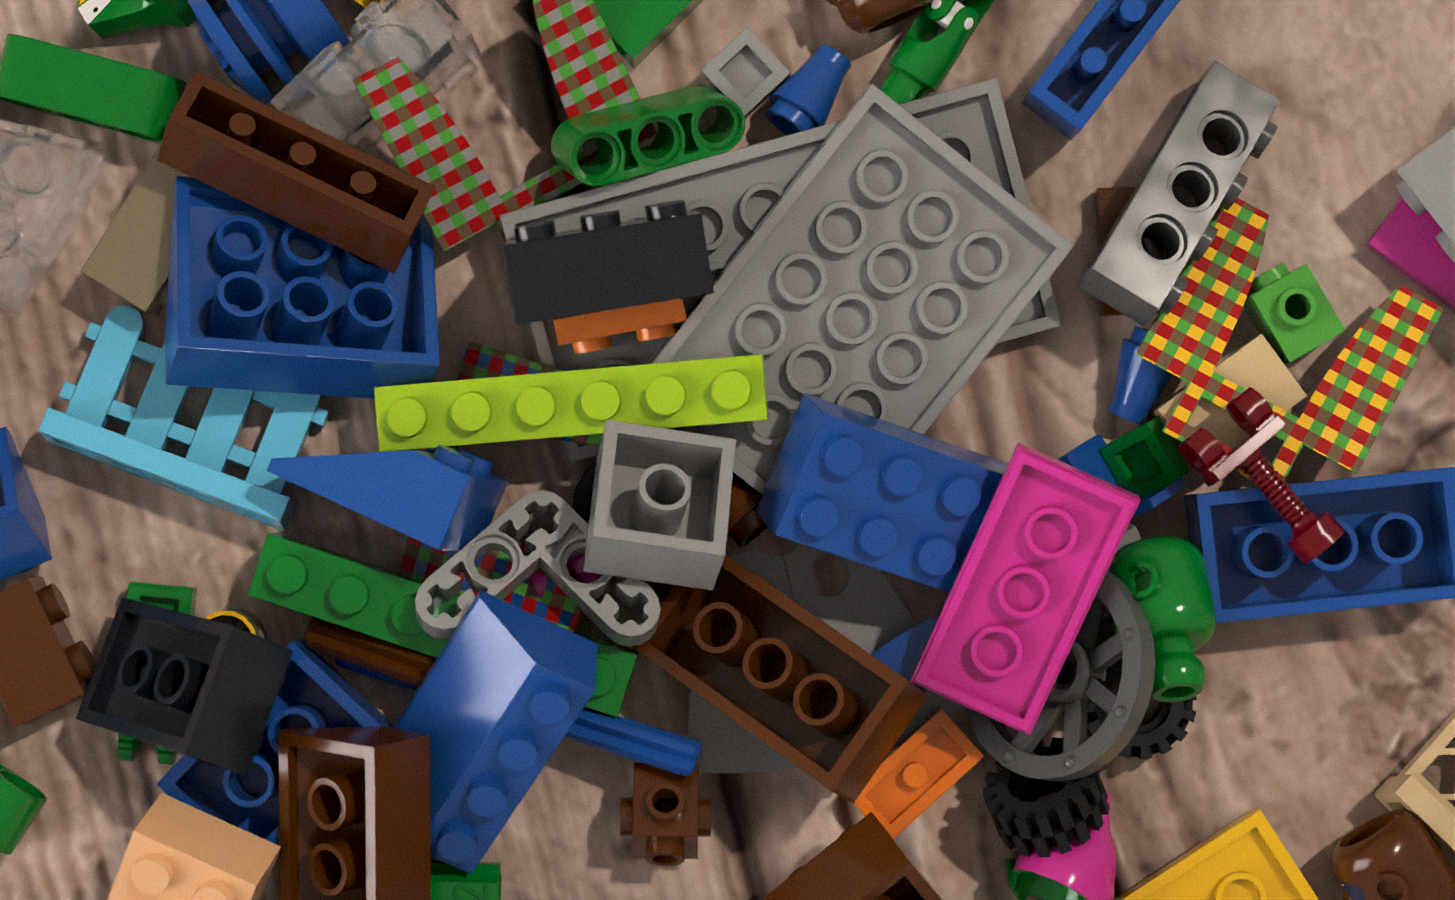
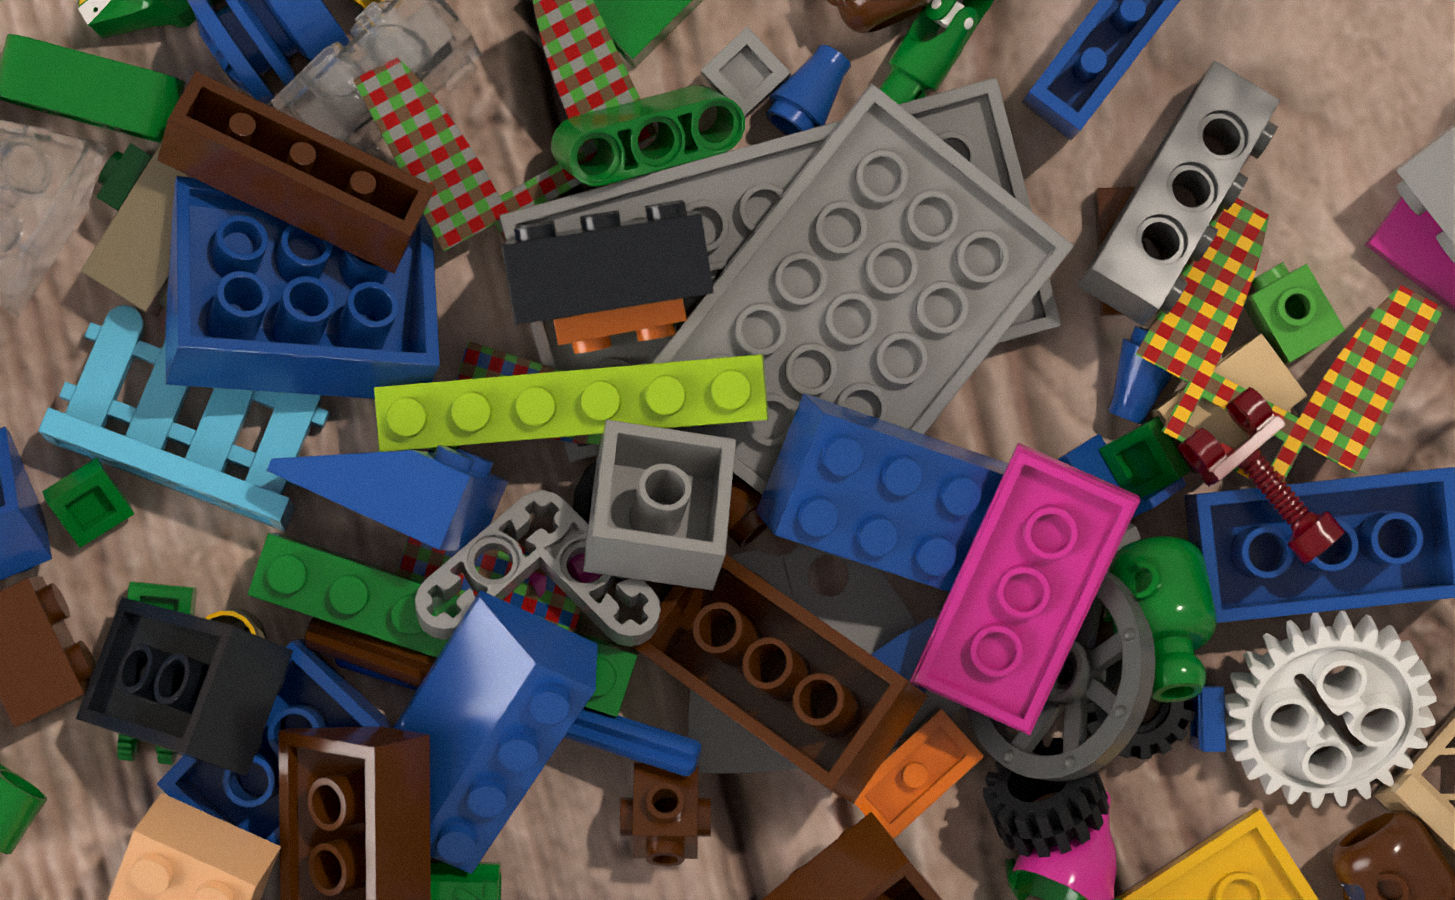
(88, 502): none -> green plate
(121, 175): none -> dark green plate
(1208, 728): none -> blue tile
(1376, 676): none -> white gear

